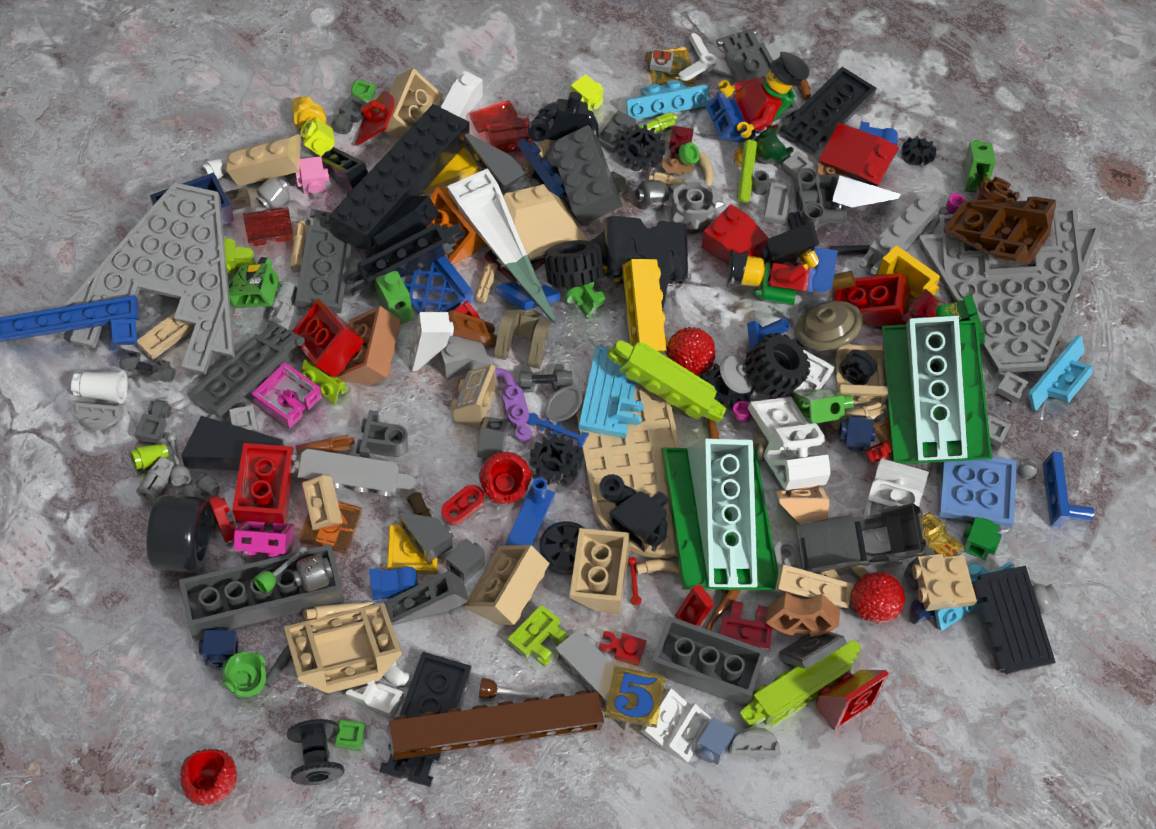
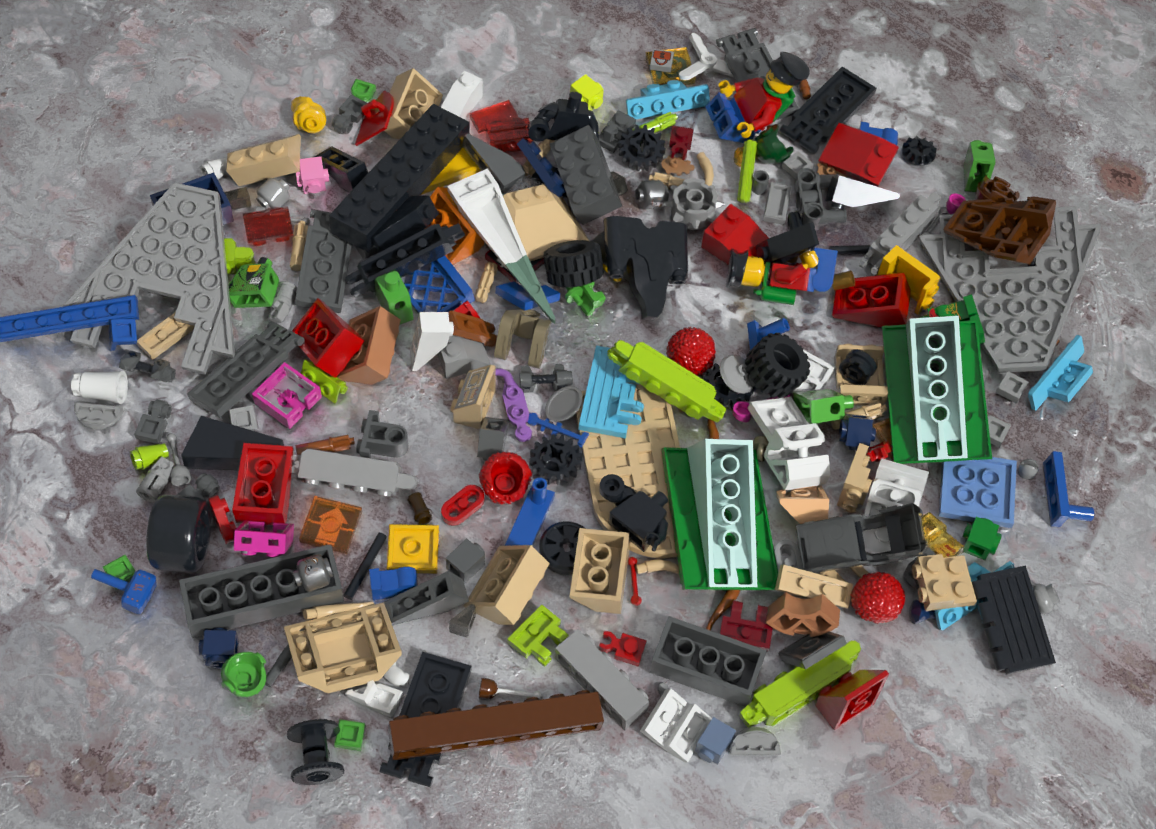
(120, 568): none -> bright green tile
(136, 592): none -> blue piece
(208, 776): red hair -> none
(266, 580): hinge -> none
(317, 136): neon yellow brick -> none
(322, 502): tan slope -> none
(365, 566): none -> black bar
(427, 534): dark grey slope -> none
(463, 622): none -> clear smoke slope
(635, 697): clear yellow tile -> none
(644, 303): yellow brick -> none
(689, 153): bright green tile -> none
(695, 606): red plate -> none
(829, 325): dark tan piece -> none
(857, 481): none -> tan plate
(922, 306): dark red plate -> none

